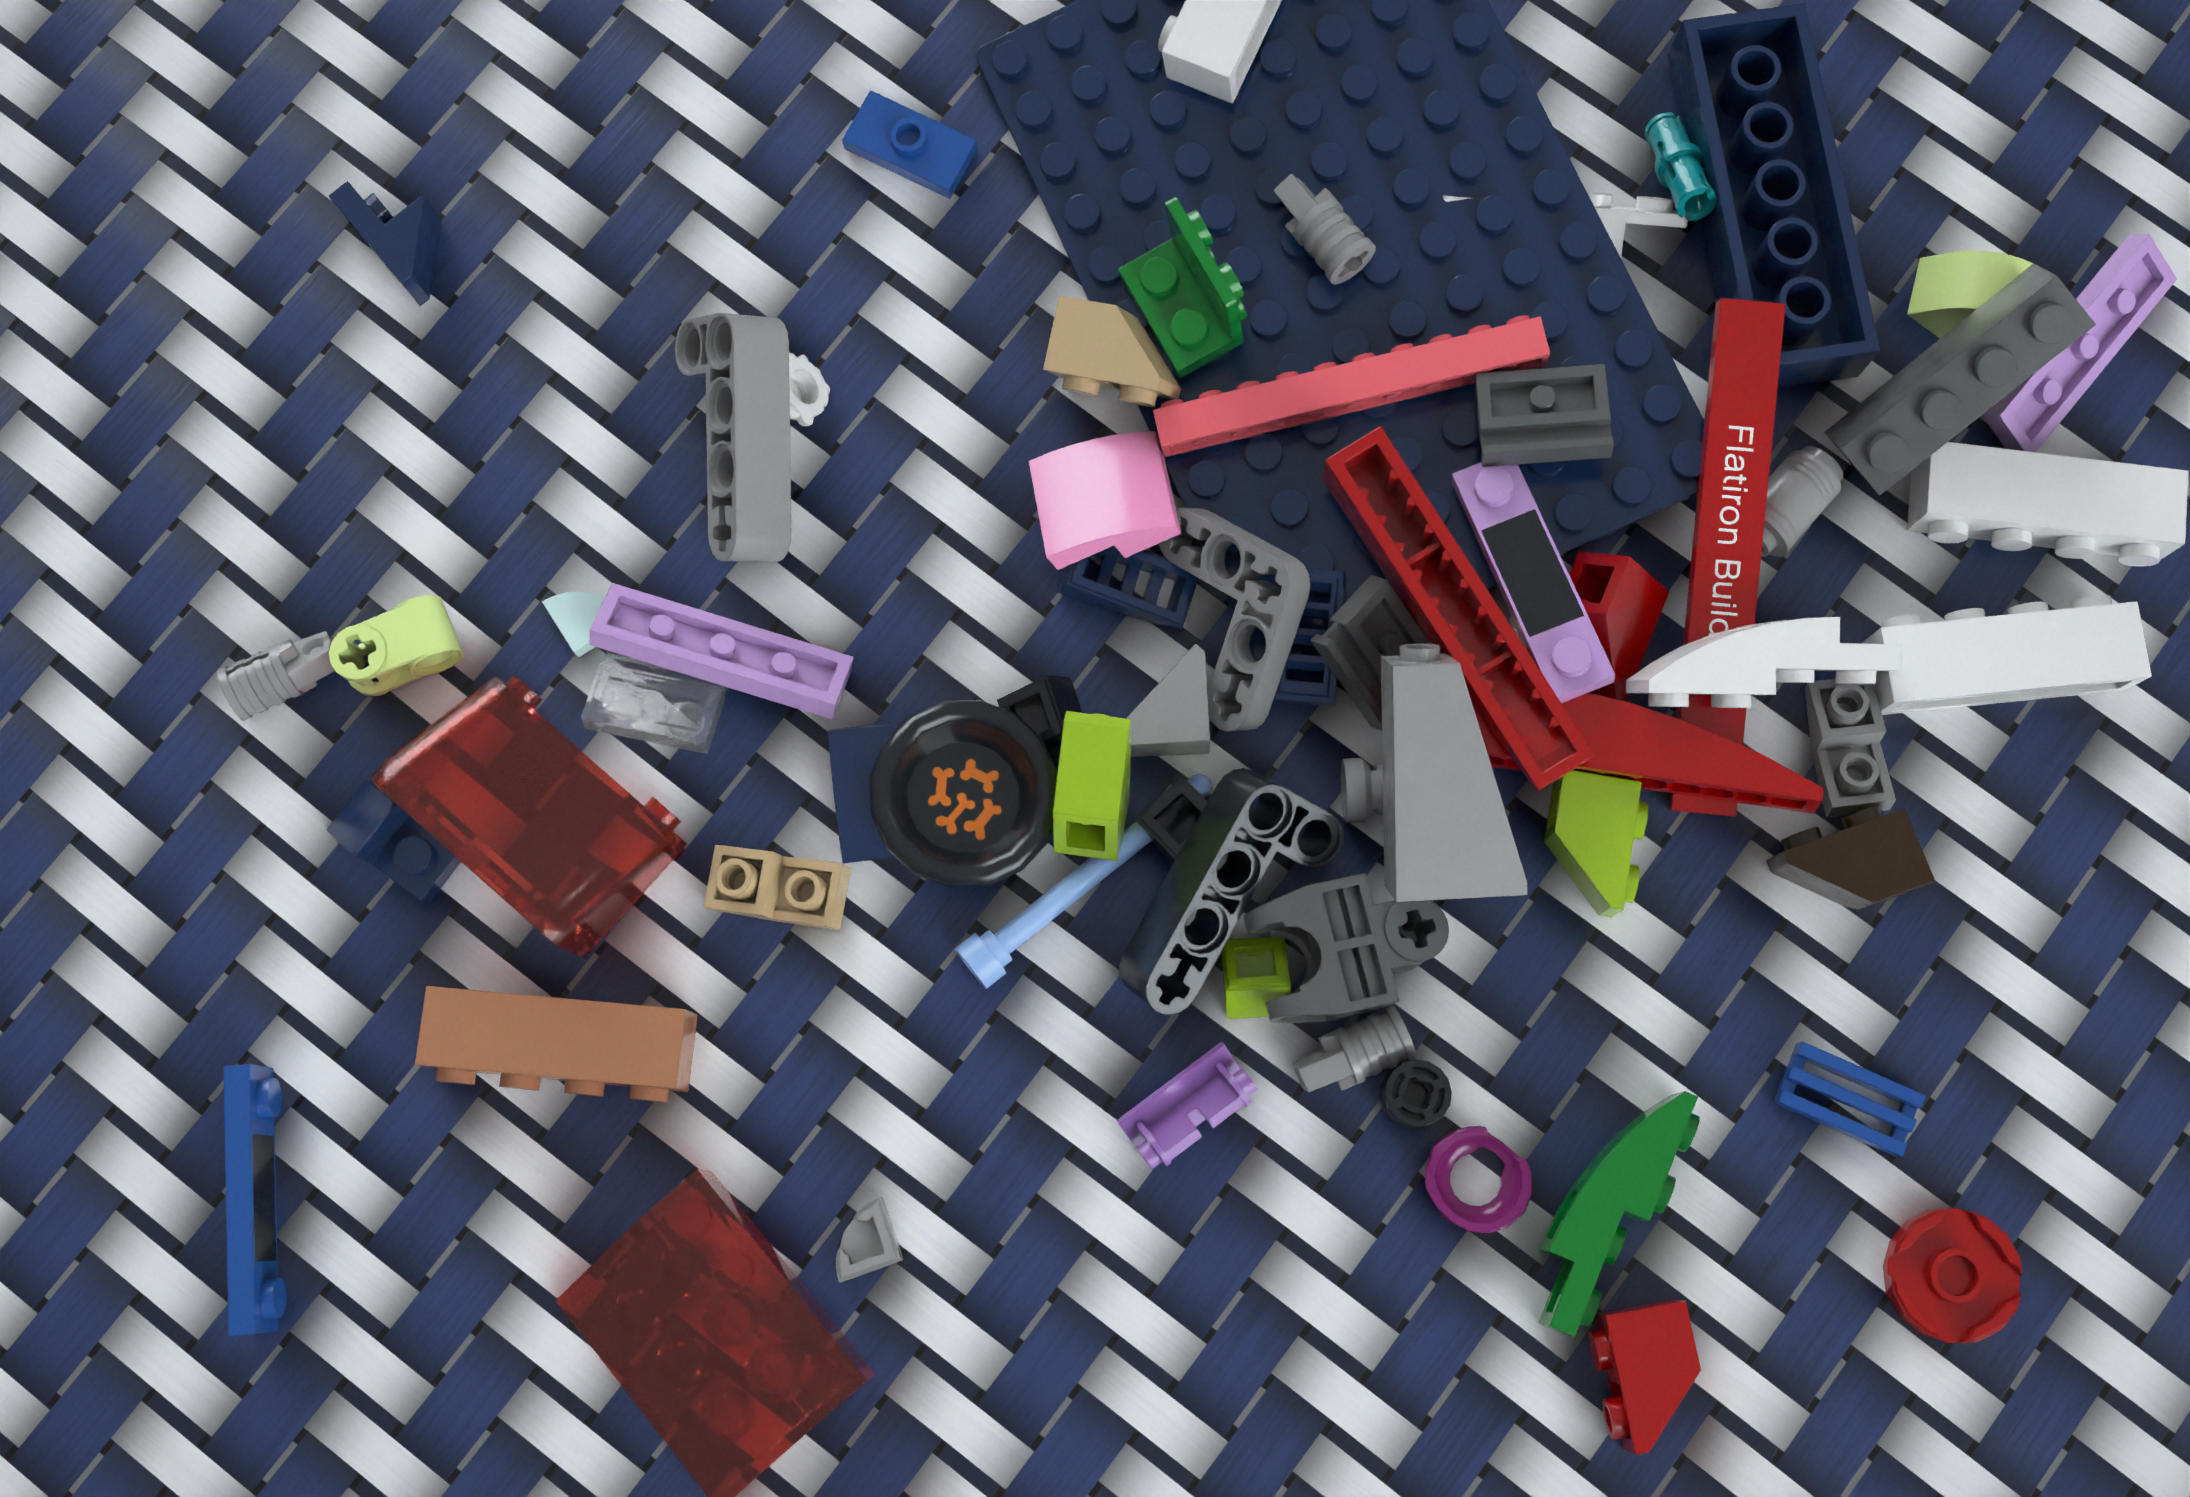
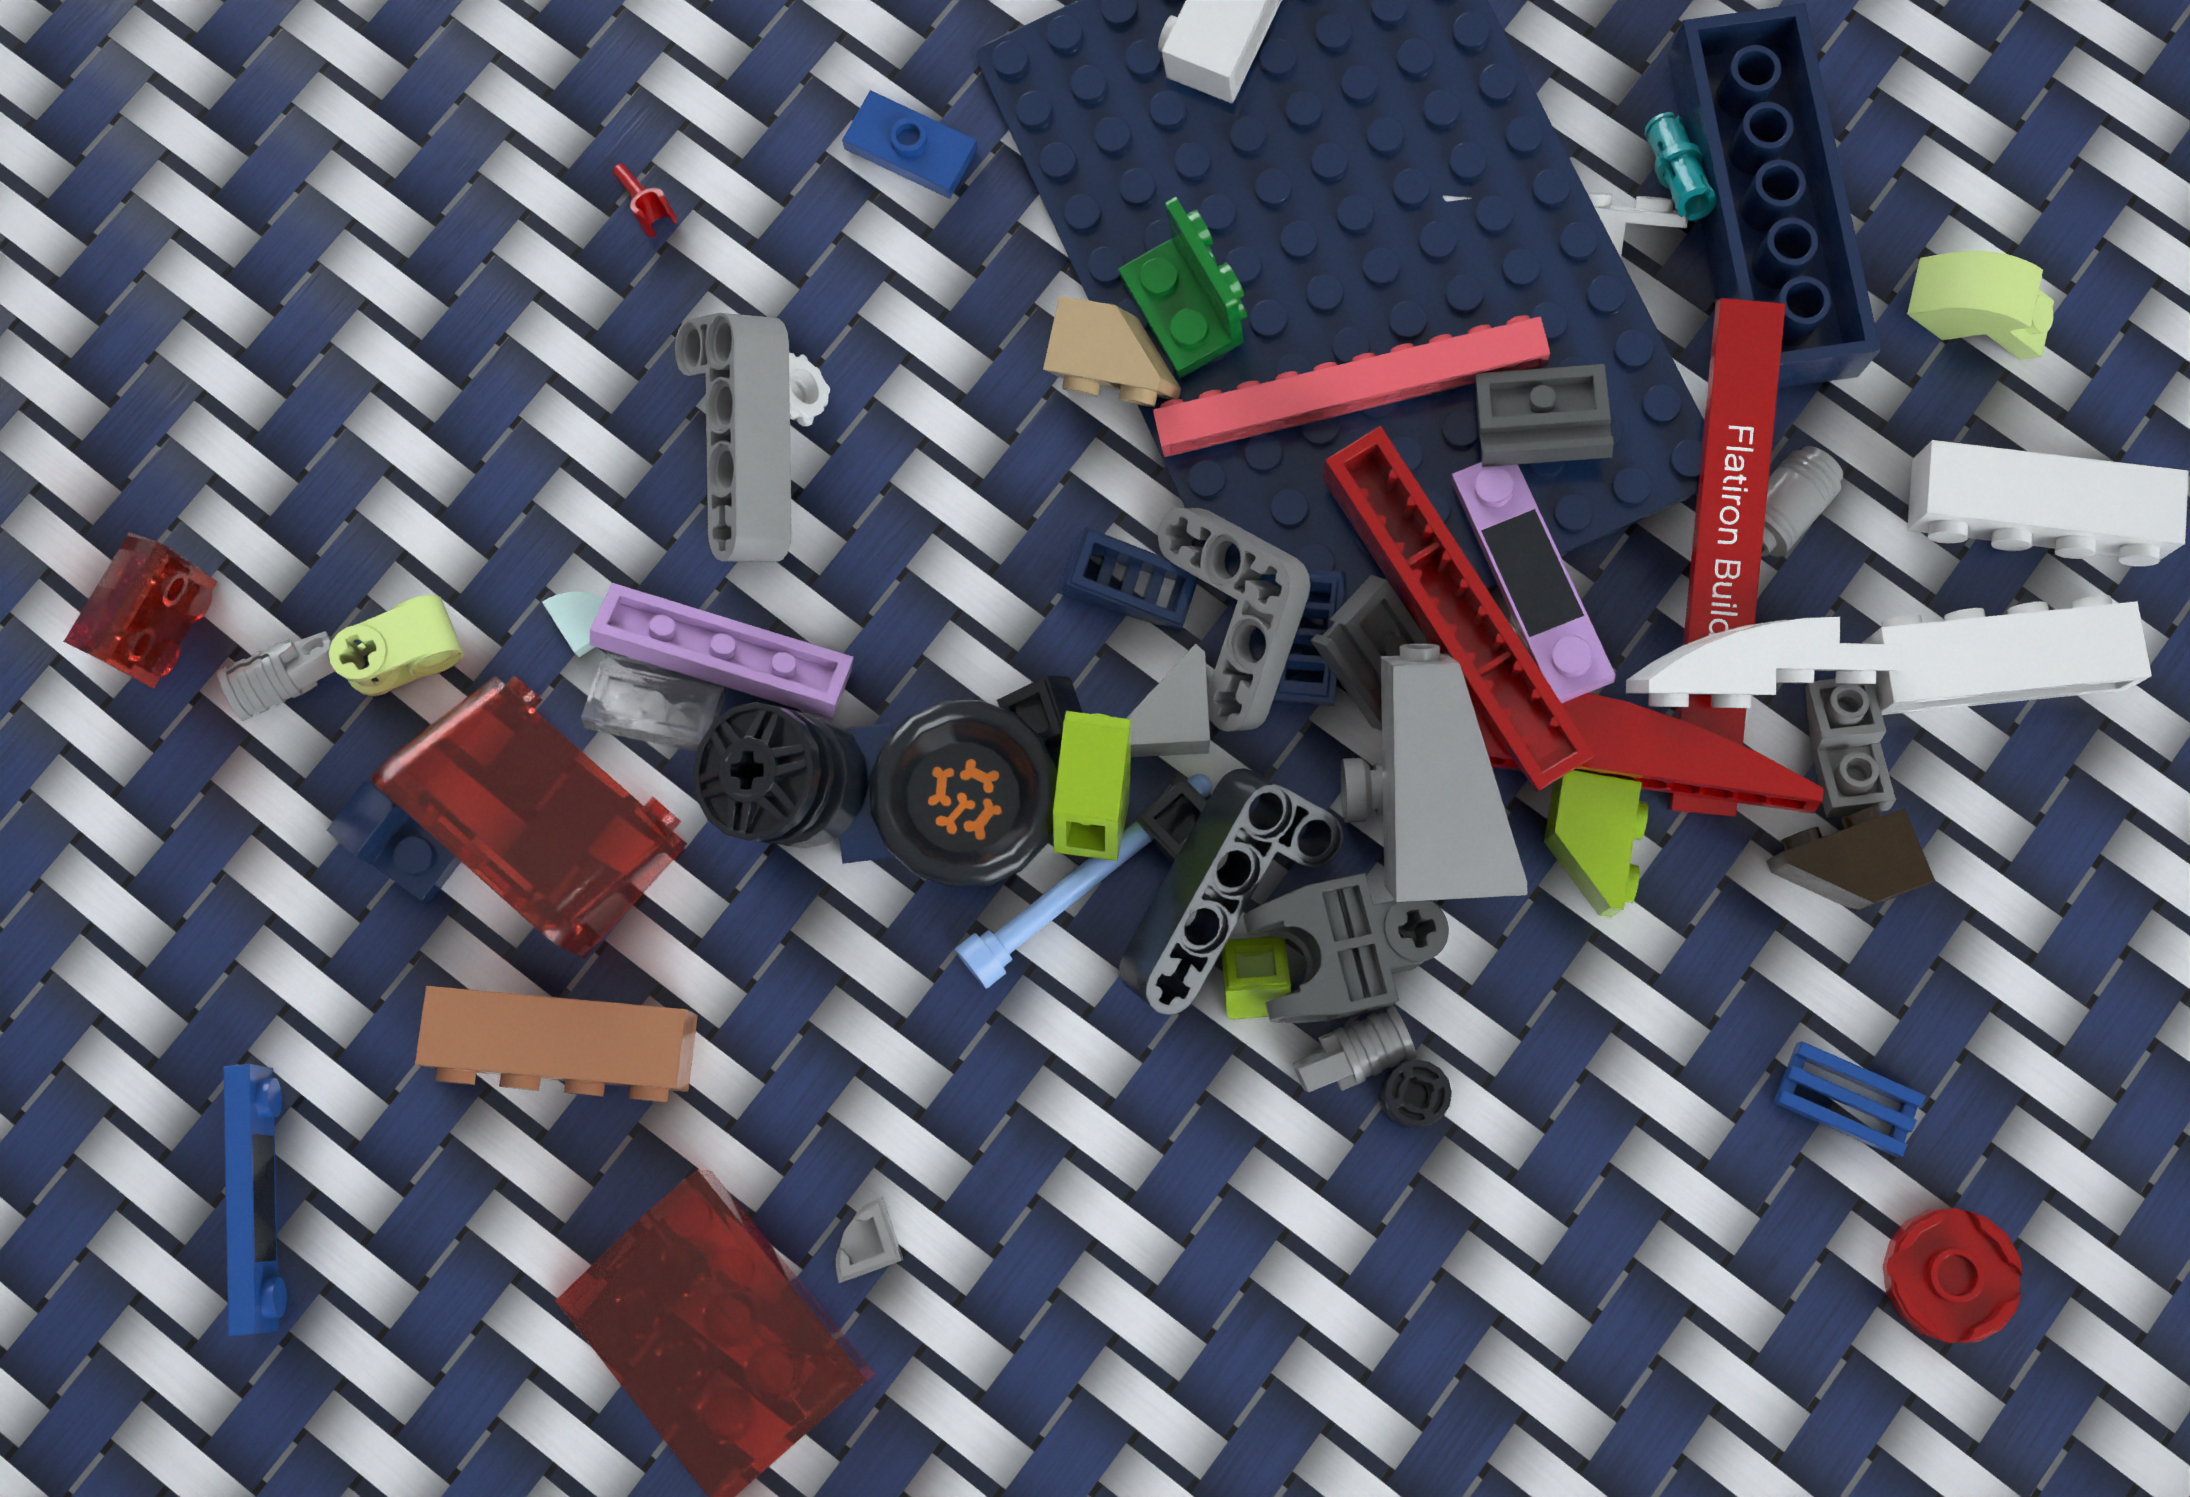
(142, 610): none -> clear red slope
(401, 242): dark blue slope -> none
(645, 203): none -> red hand
(777, 887): tan slope -> none
(779, 776): none -> black wheel
(1104, 497): bright pink slope -> none
(1203, 1091): medium lavender hinge -> none
(1325, 230): light grey hinge -> none
(1511, 1198): magenta piece -> none
(1623, 609): red slope -> none
(1624, 1180): green slope -> none
(1648, 1368): red slope -> none
(1960, 377): dark grey brick -> none
(2117, 303): lavender plate -> none

